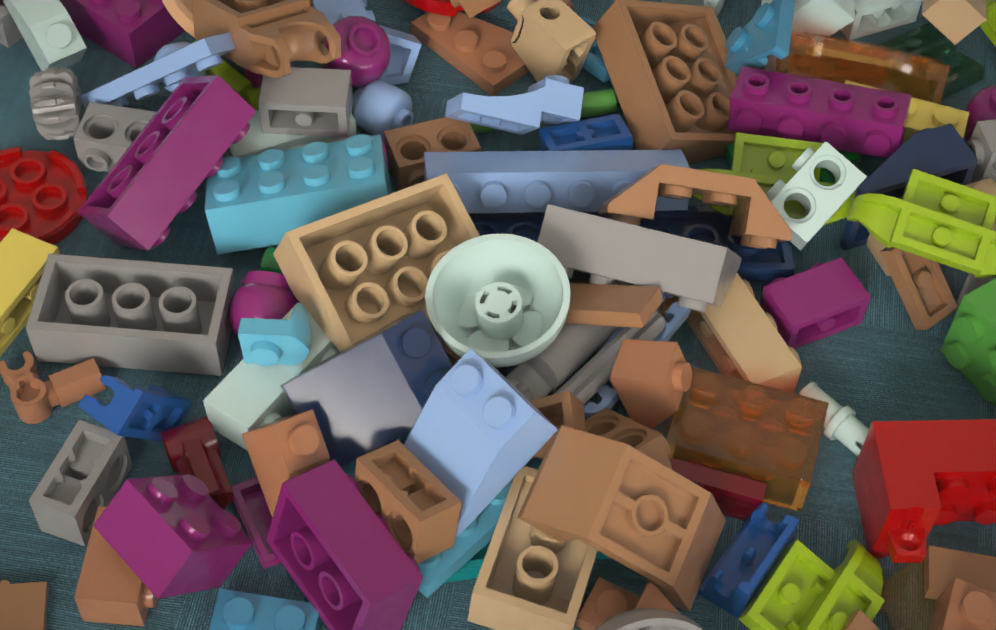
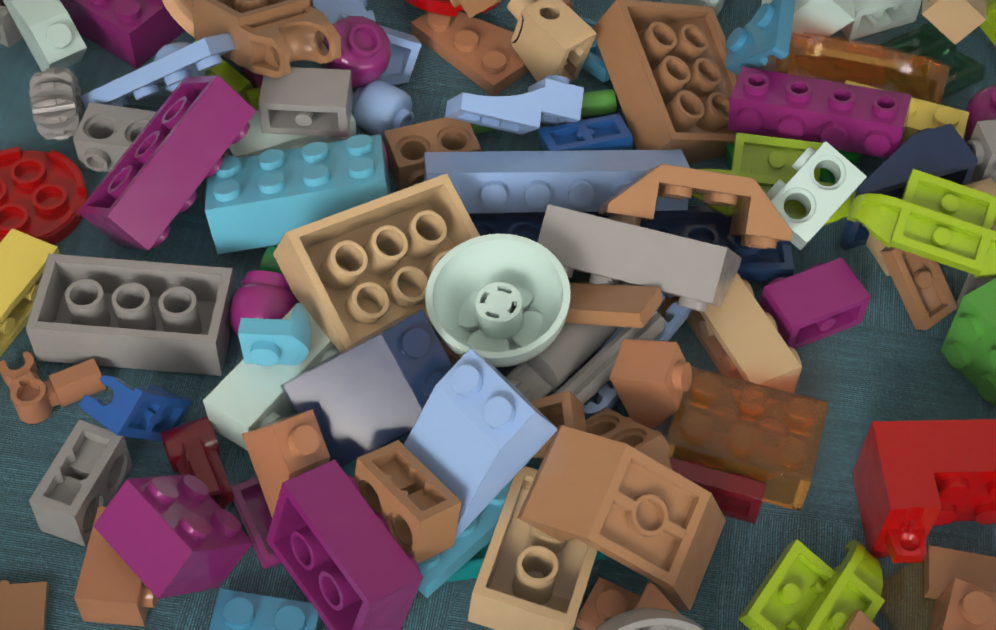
(747, 560): blue hinge -> none
(839, 421): light aqua pin -> none

